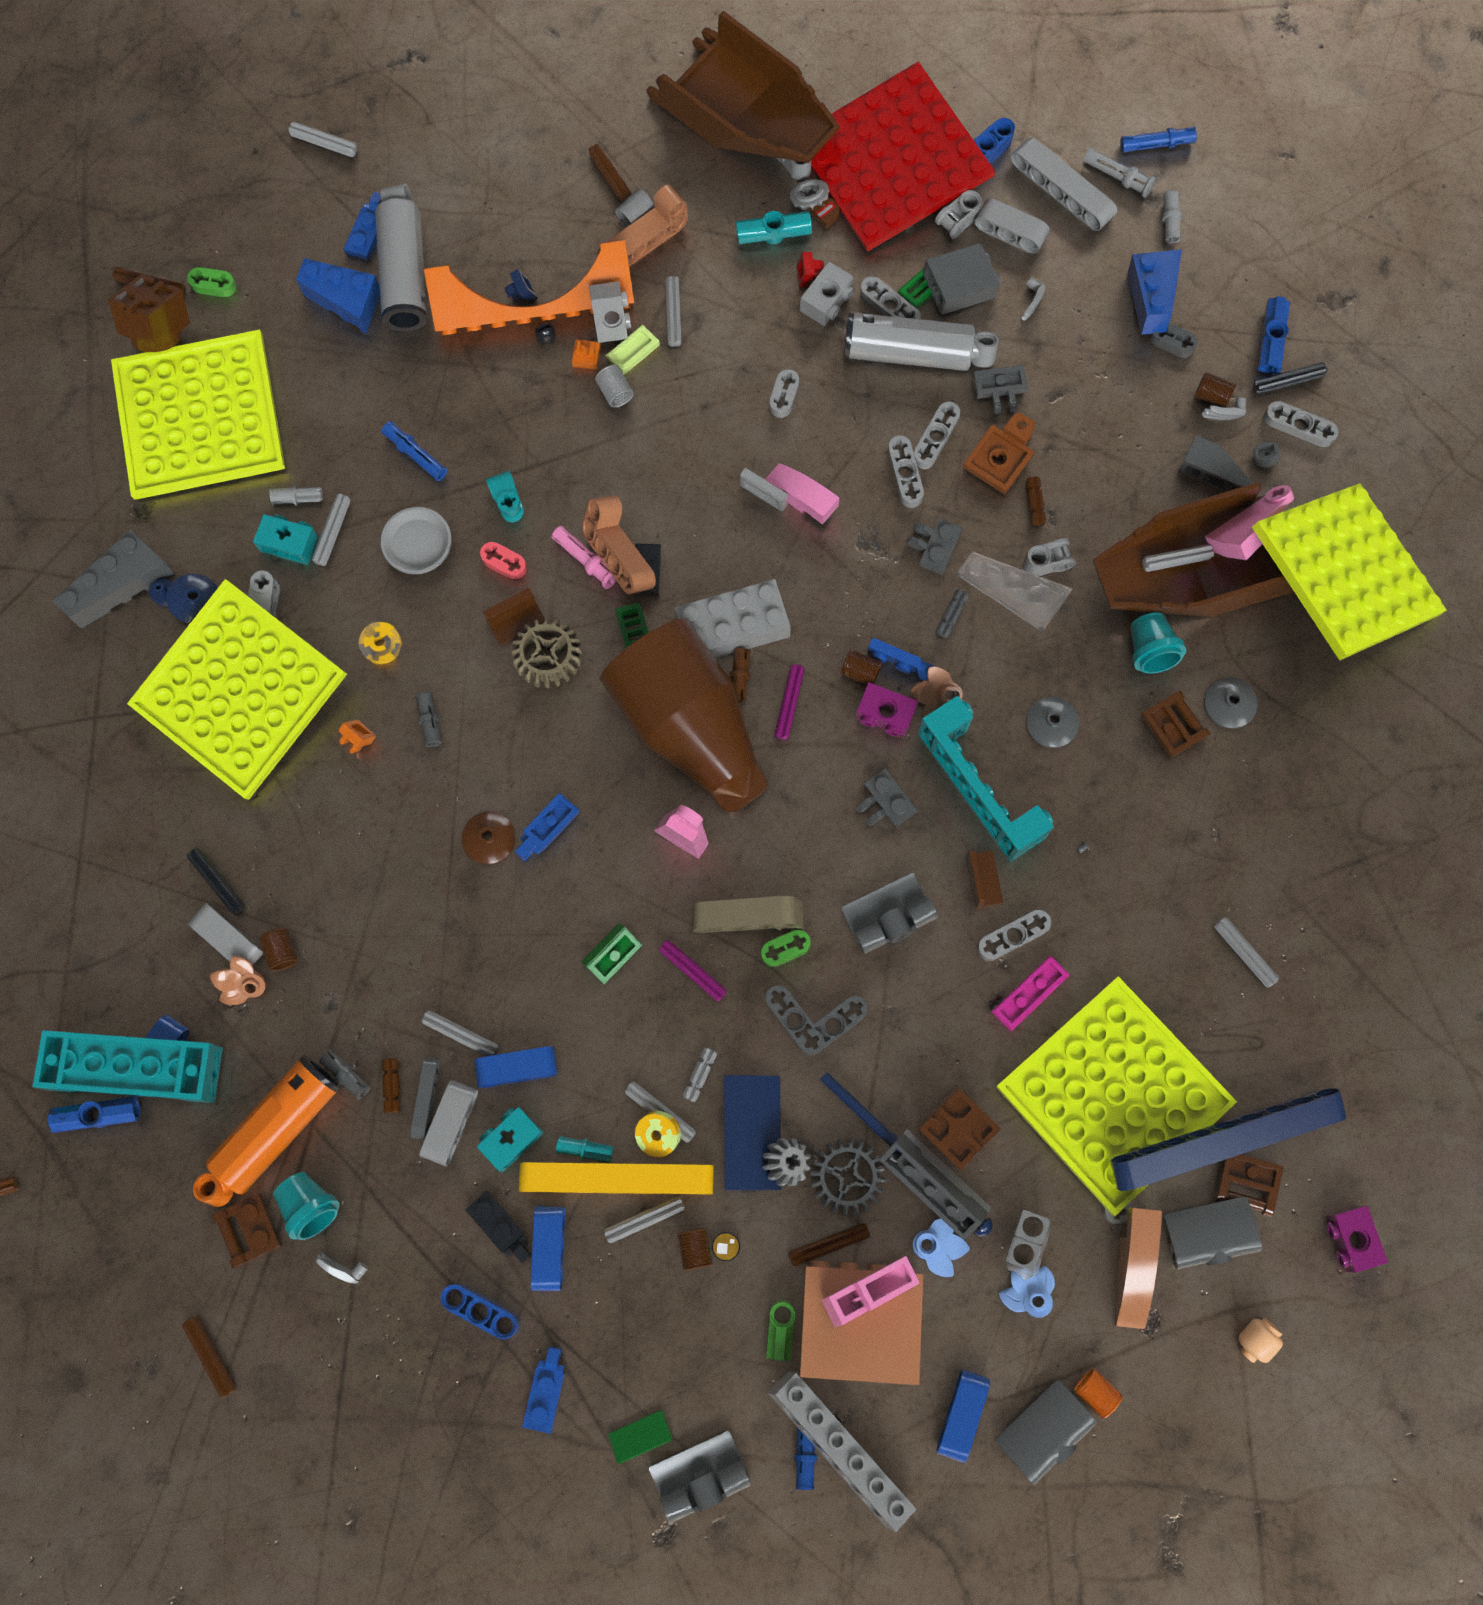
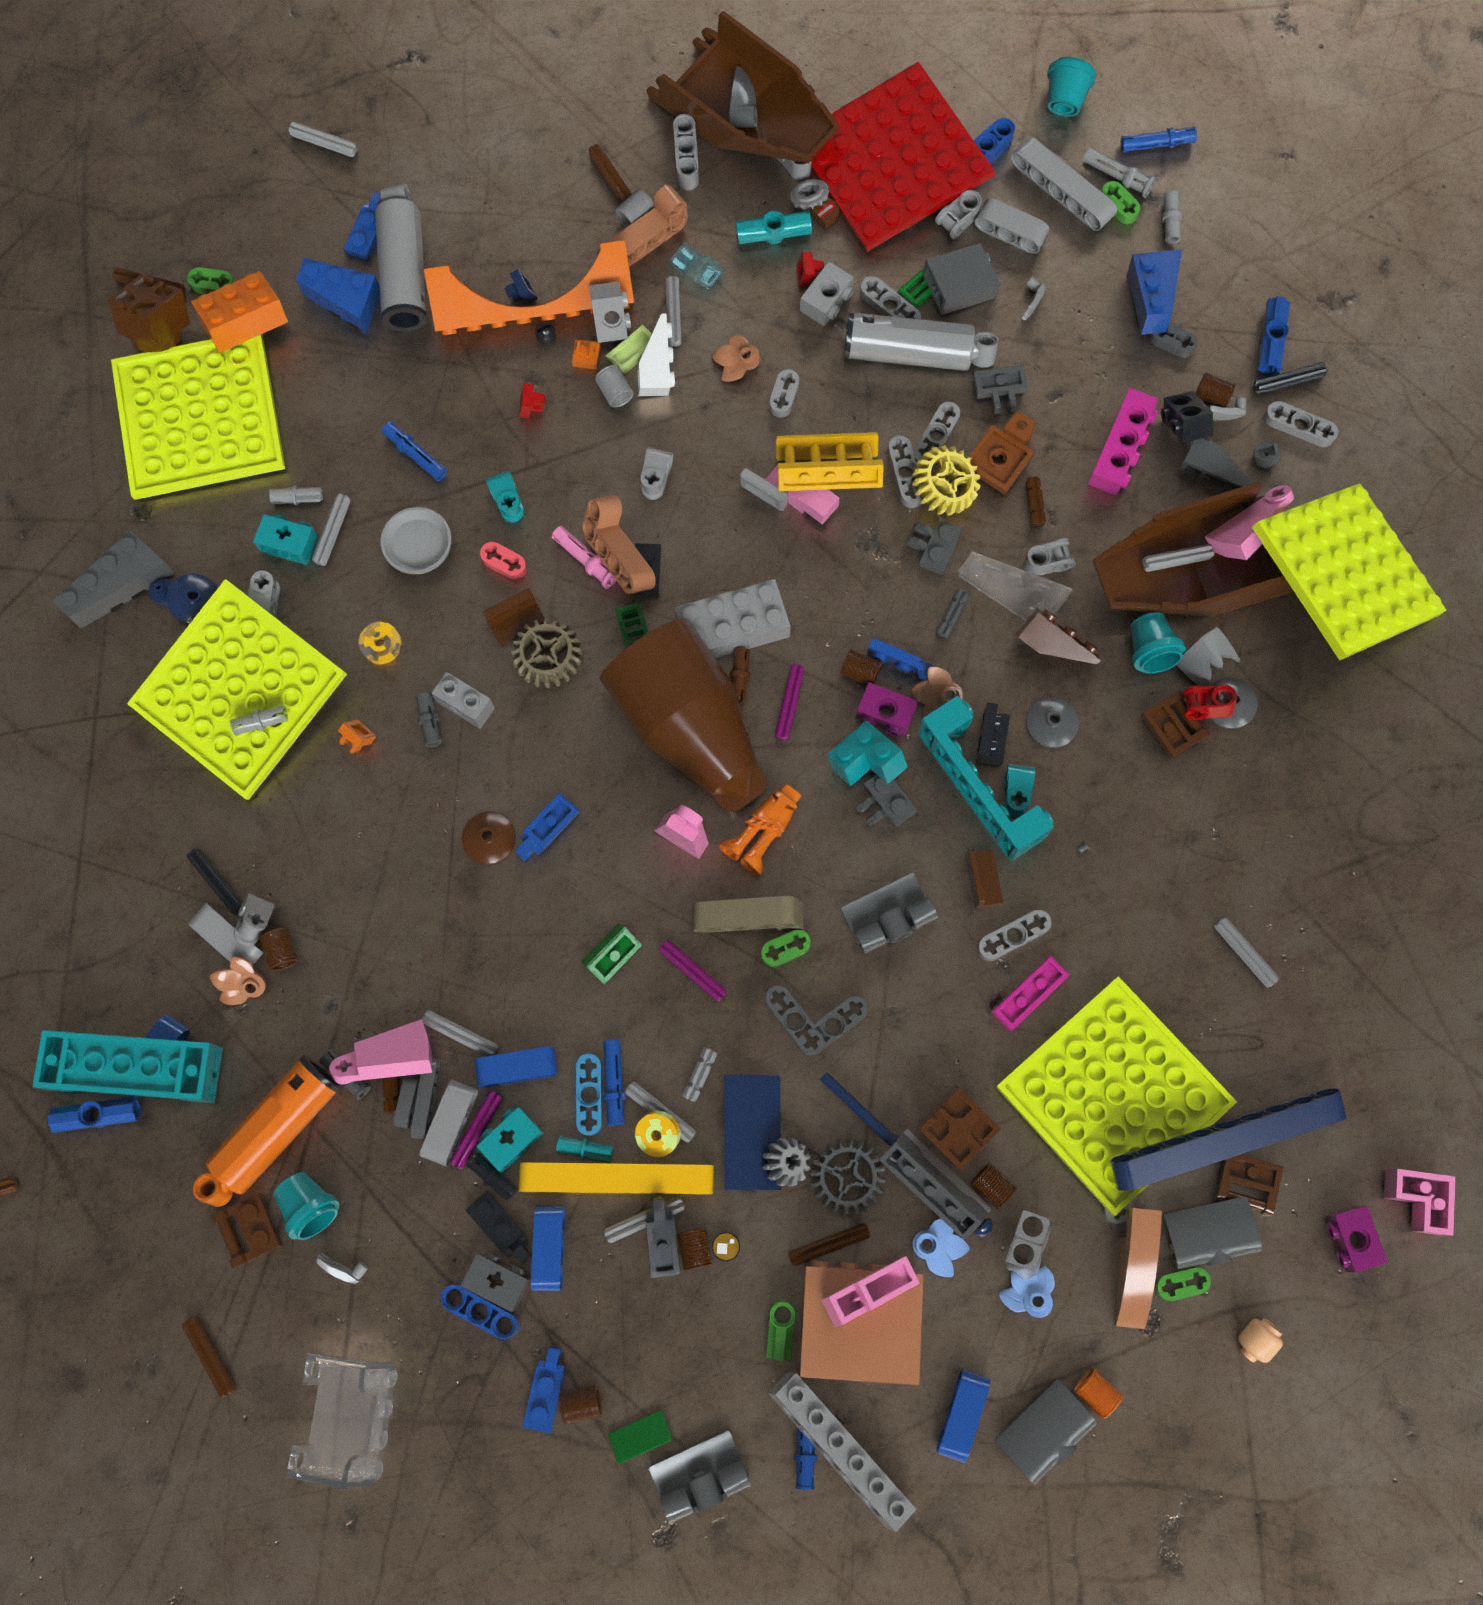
(239, 311): none -> orange brick
(252, 919): none -> light grey piece
(259, 720): none -> light grey pin
(347, 1422): none -> clear windscreen
(386, 1055): none -> bright pink piece
(406, 1102): none -> dark grey beam
(463, 700): none -> light grey brick
(475, 1129): none -> magenta axle
(492, 1177): none -> black axle
(504, 1295): none -> dark grey brick
(530, 401): none -> red tile
(580, 1404): none -> reddish brown piece
(595, 1073): none -> dark azure beam
(613, 1081): none -> blue pin
(653, 369): none -> white slope
(656, 471): none -> light grey piece
(661, 1239): none -> black hinge
(686, 142): none -> light grey beam
(696, 267): none -> clear light blue slope
(733, 358): none -> nougat plate
(743, 101): none -> dark grey piece
(768, 819): none -> orange piece
(828, 474): none -> yellow fence
(866, 750): none -> teal brick
(938, 491): none -> light yellow gear
(992, 736): none -> black bracket
(993, 1186): none -> reddish brown piece
(1019, 786): none -> teal piece
(1050, 638): none -> slope
(1069, 85): none -> teal piece
(1122, 200): none -> bright green beam
(1135, 406): none -> dark pink brick
(1184, 1290): none -> bright green beam
(1187, 416): none -> black brick
(1204, 654): none -> light grey piece
(1207, 702): none -> red piece
(1430, 1197): none -> bright pink brick

